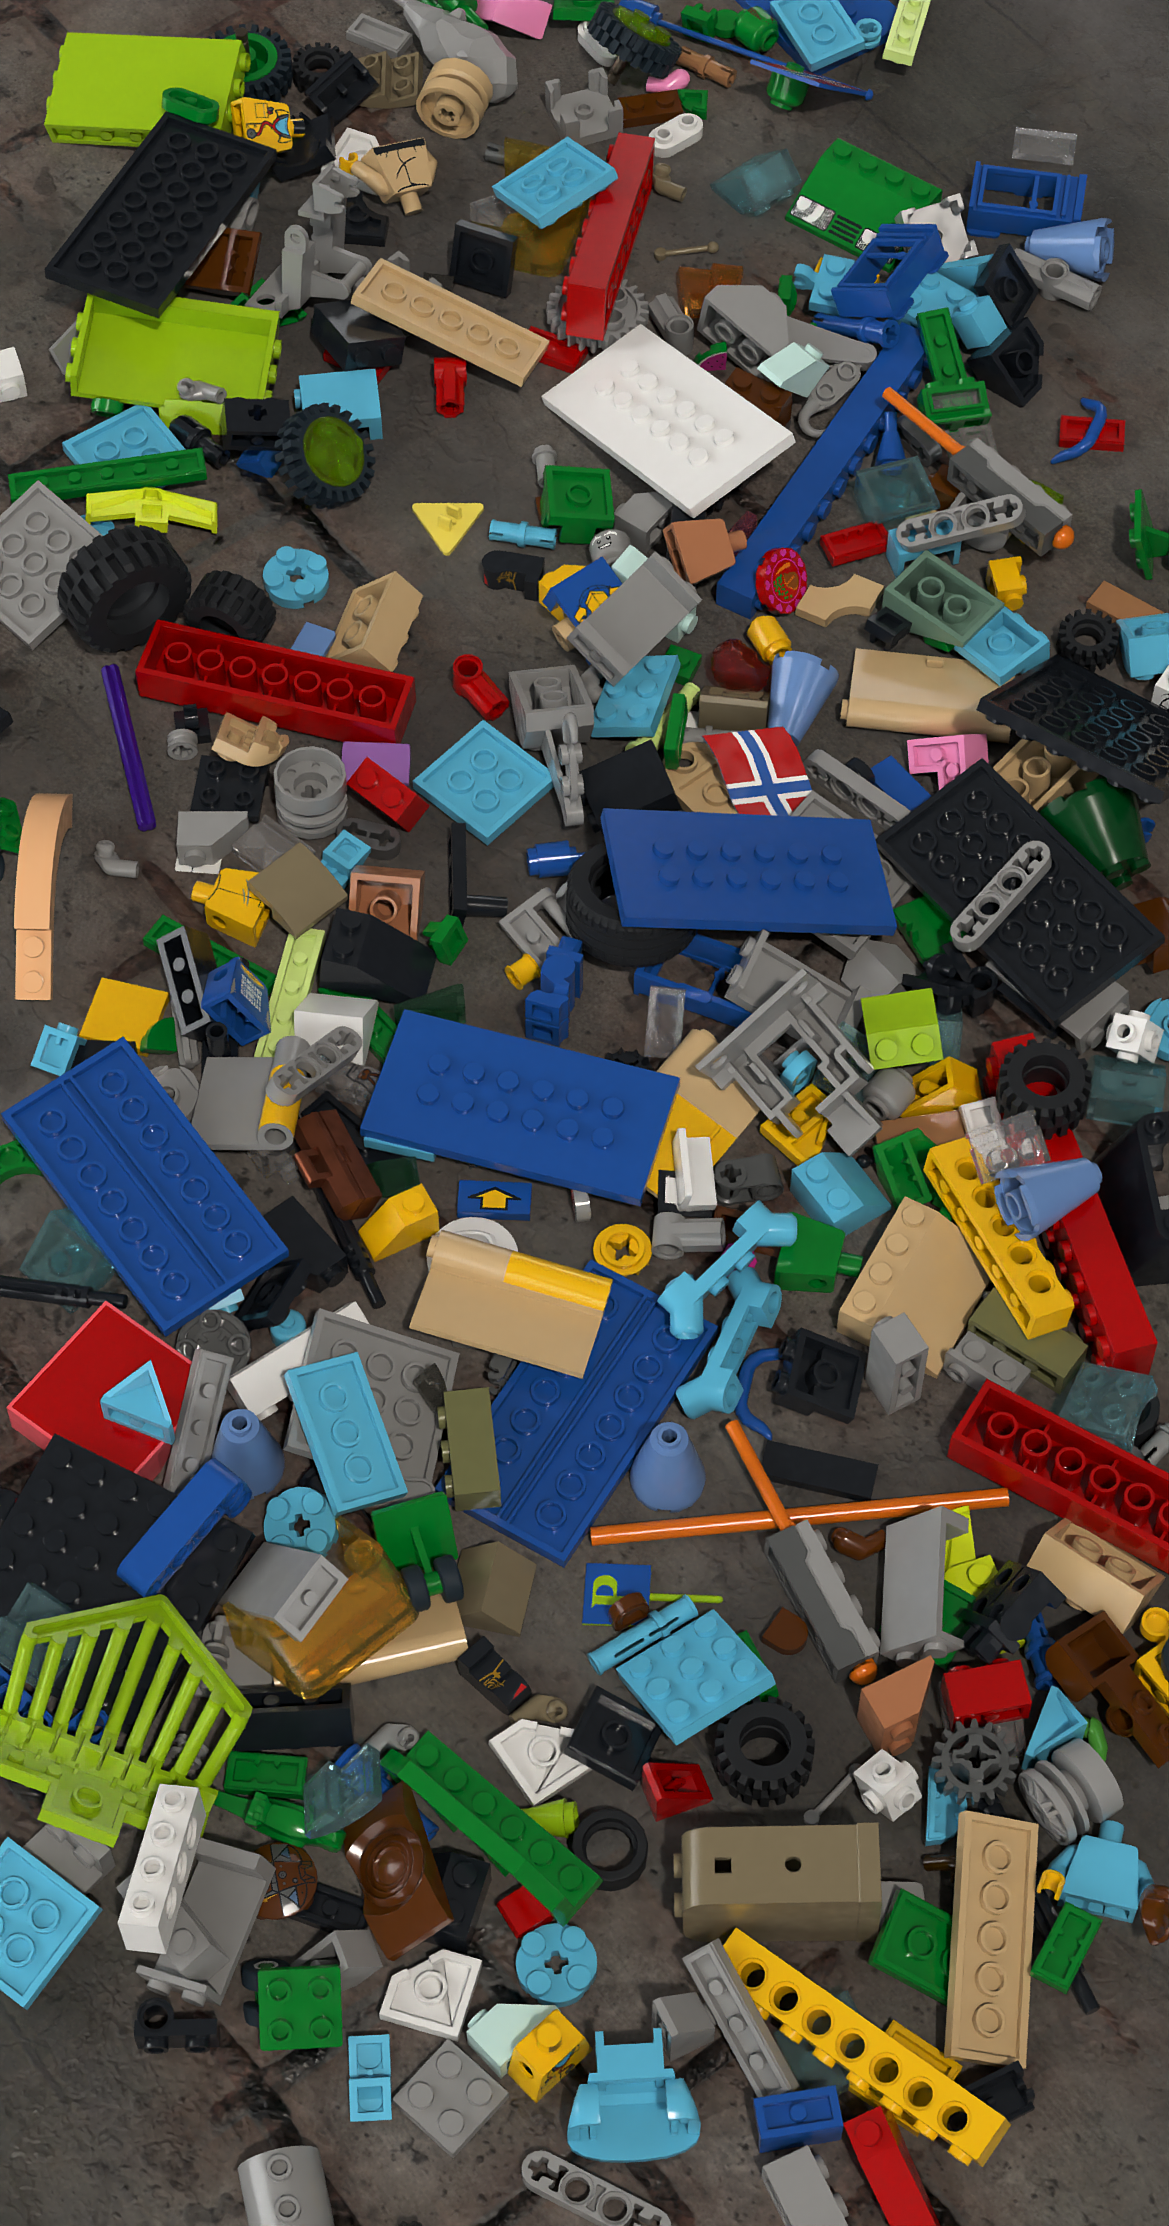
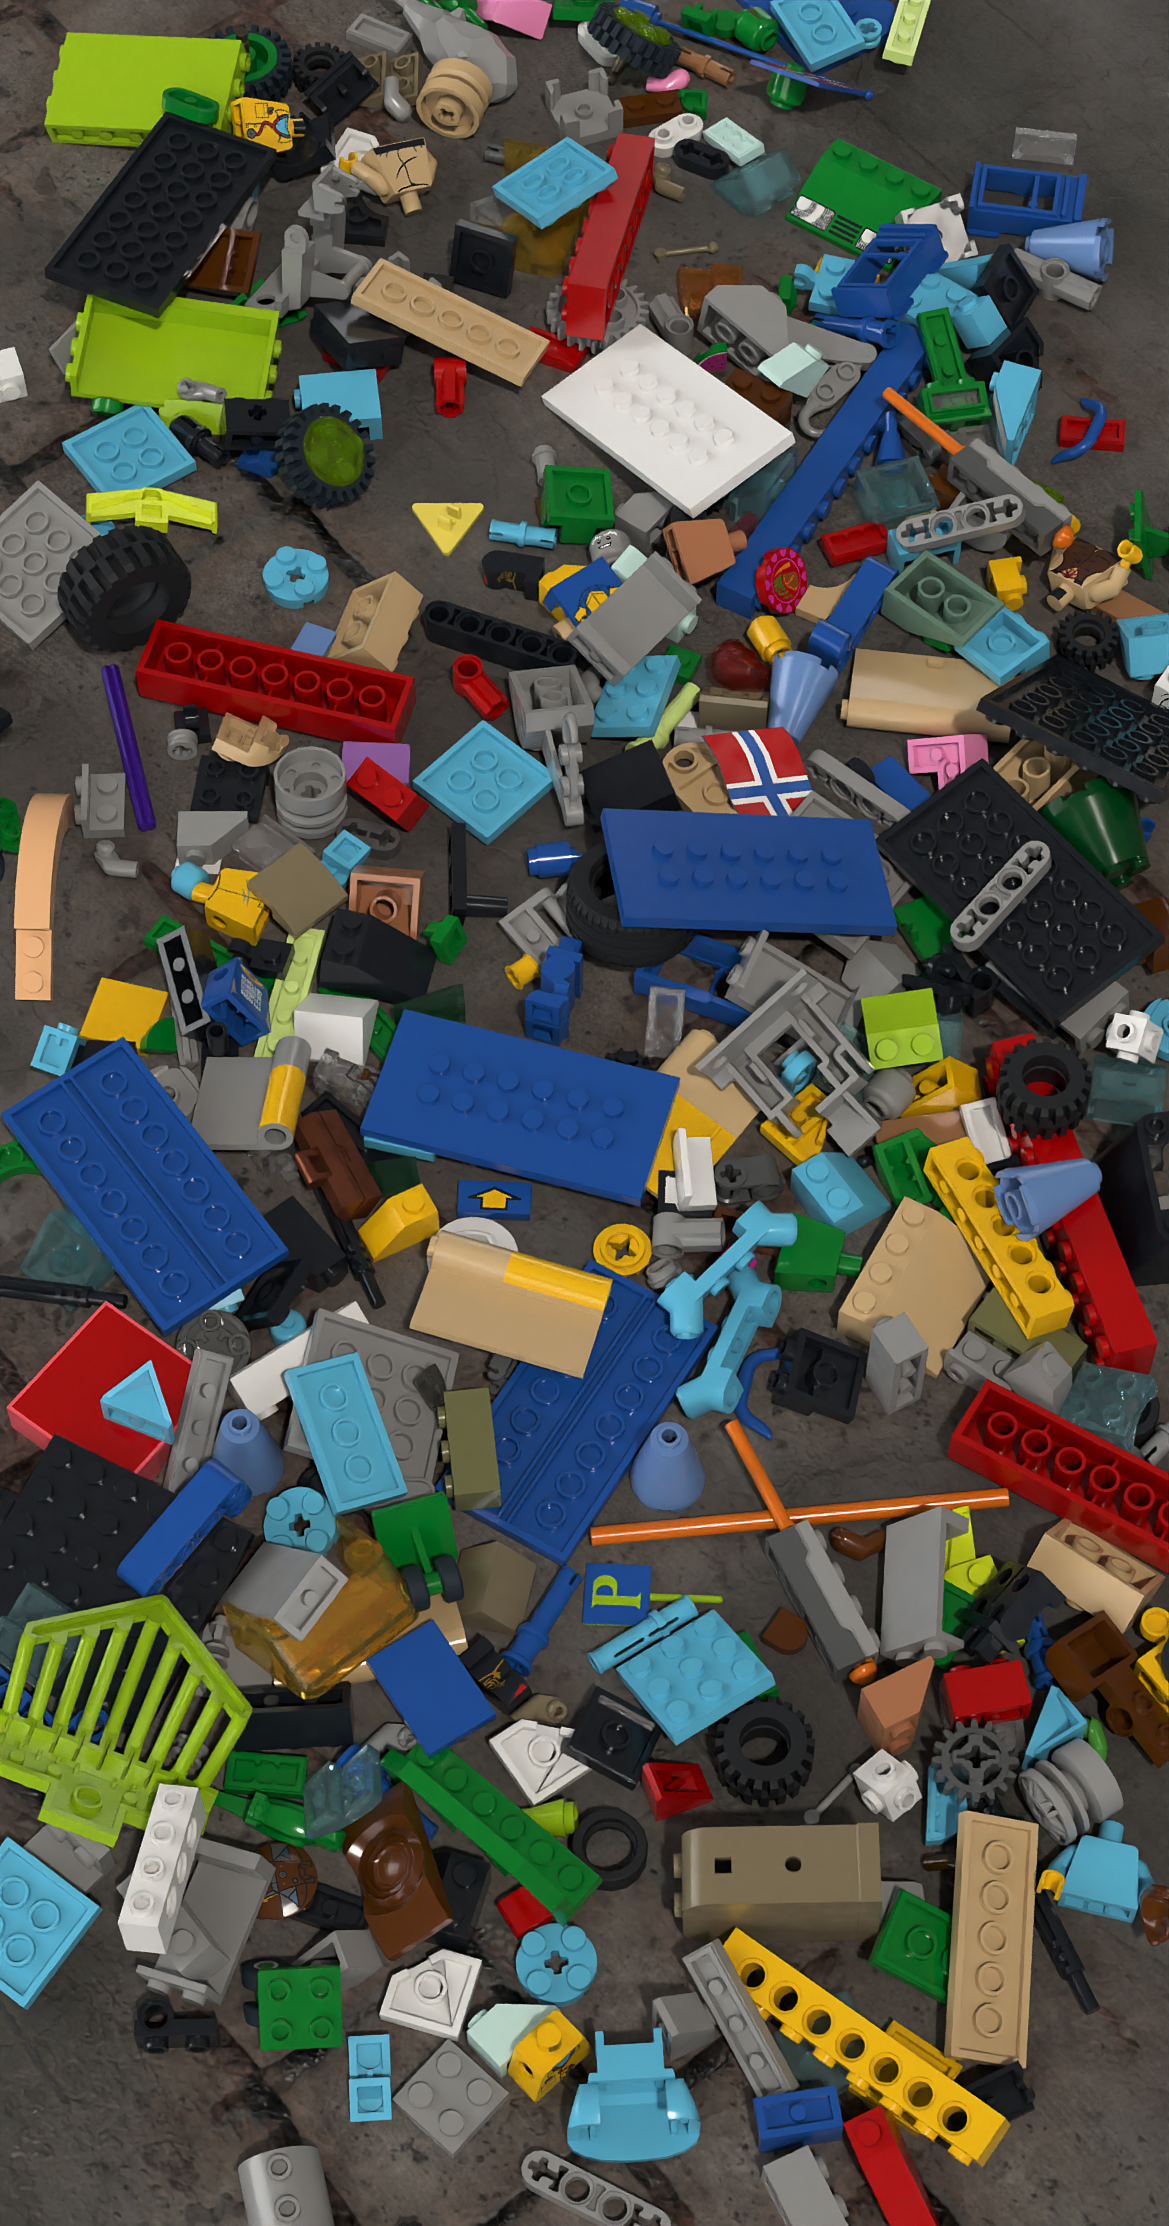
(102, 804): none -> light grey bracket
(114, 474): green tile -> none
(187, 877): none -> medium azure piece
(230, 607): black tyre -> none
(268, 959): none -> black plate
(311, 1063): light grey beam -> none
(394, 102): none -> light grey arm
(431, 1689): none -> blue tile
(494, 638): none -> black beam
(533, 1635): none -> blue pin
(581, 1206): light grey tile -> none
(628, 1611): reddish brown tile -> none
(662, 1272): none -> light grey plate
(675, 731): green tile -> none
(701, 159): none -> black beam
(734, 141): none -> light aqua plate
(763, 487): none -> clear light blue slope
(819, 1471): black tile -> none
(841, 633): none -> blue beam
(887, 627): black tile -> none
(1007, 1145): clear plate -> none
(1013, 407): none -> medium azure slope
(1041, 1377): none -> light grey slope
(1066, 1947): green plate -> none
(1088, 573): none -> torso

